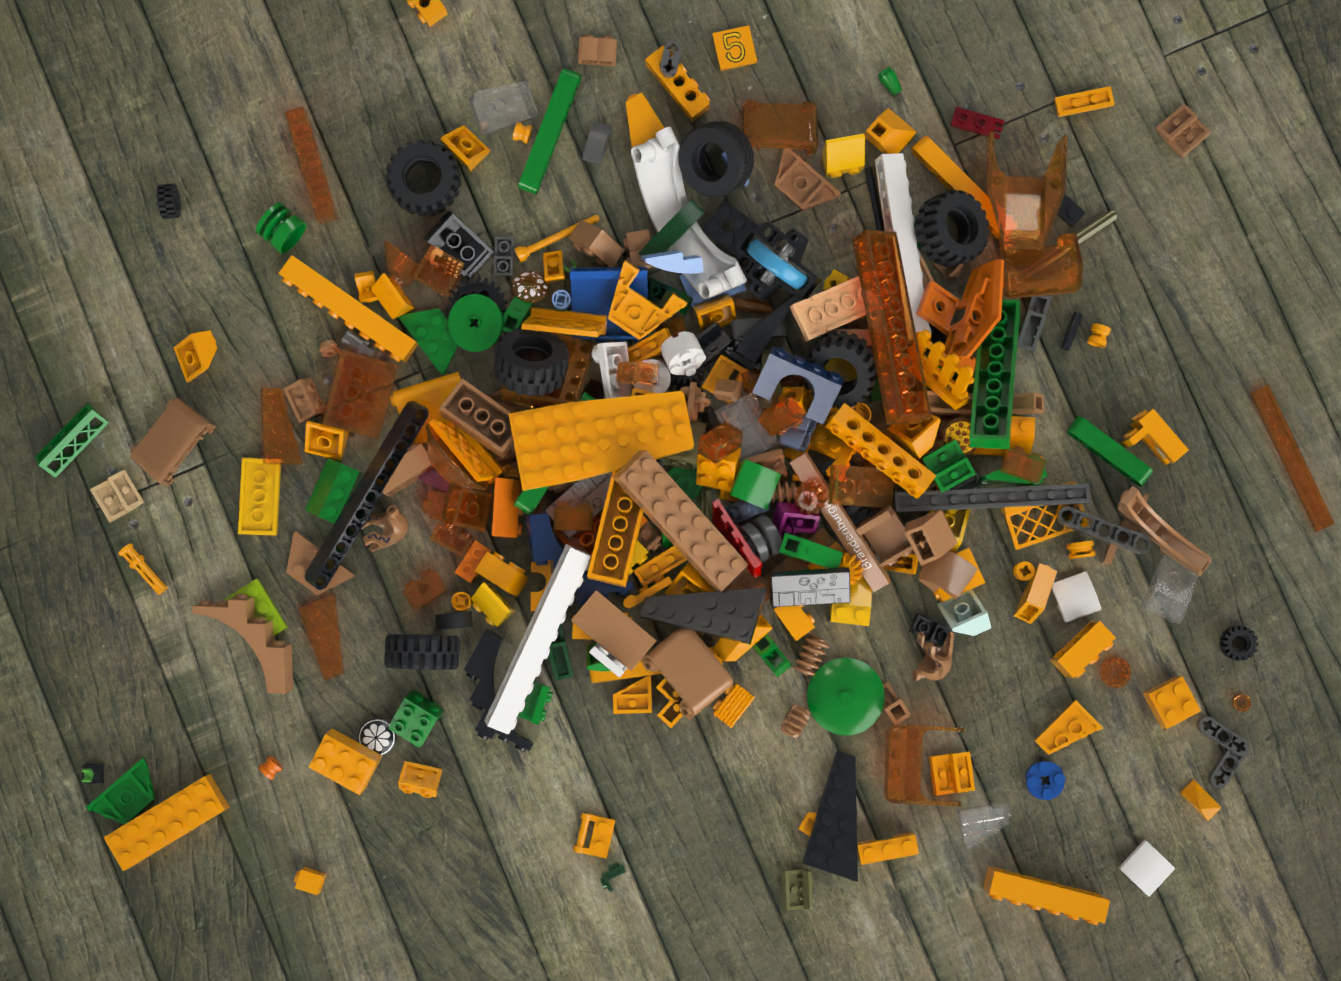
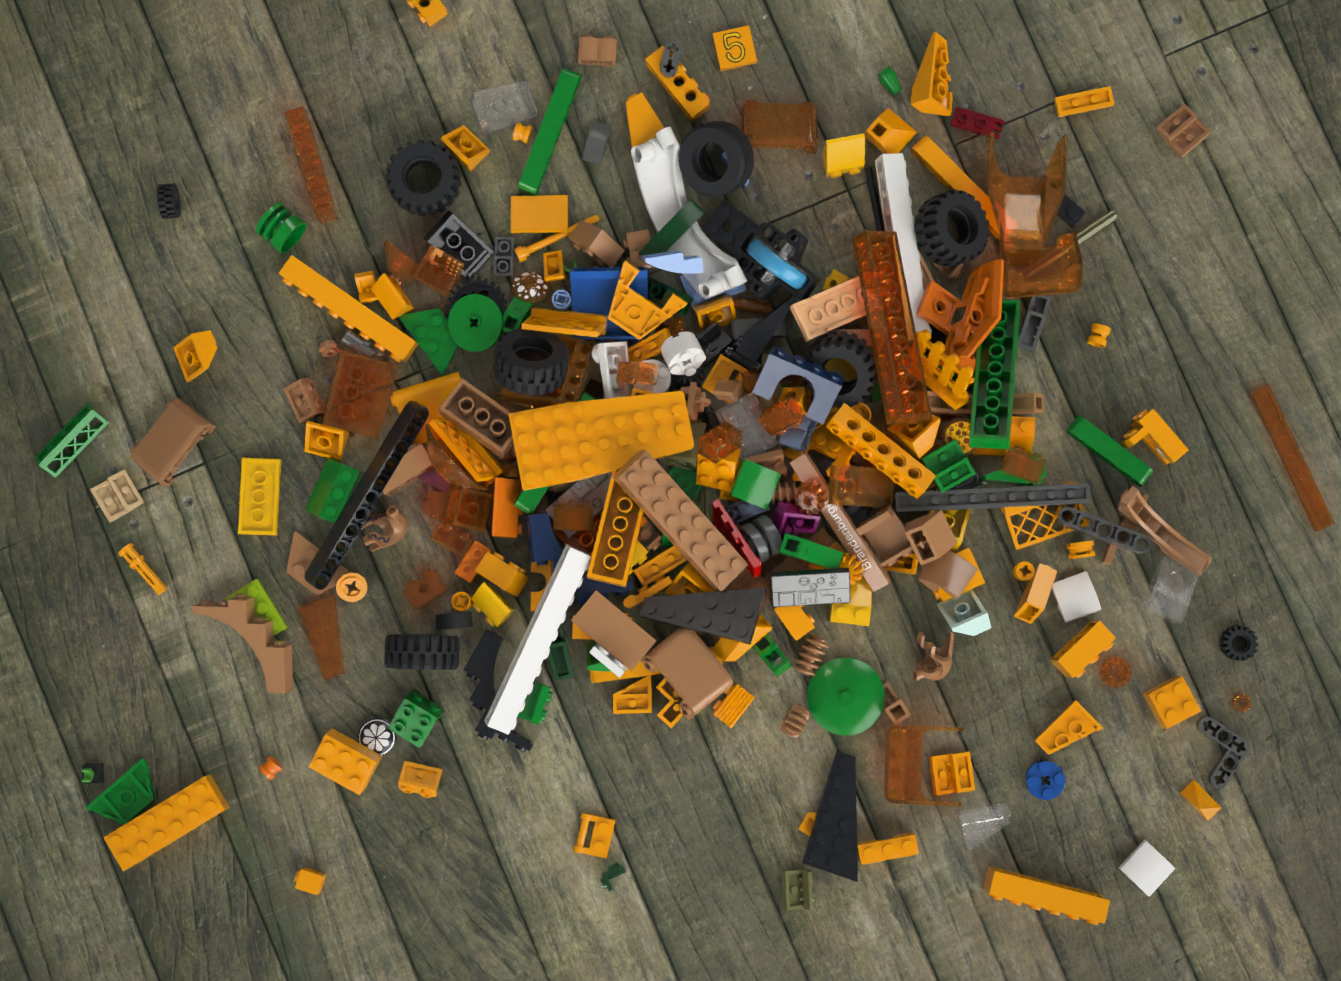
(277, 432): clear orange wing -> none
(354, 594): none -> light orange gear
(539, 214): none -> light orange tile
(802, 183): medium nougat wing -> none
(930, 87): none -> light orange wedge
(933, 631): black slope -> none
(1071, 331): black piece -> none

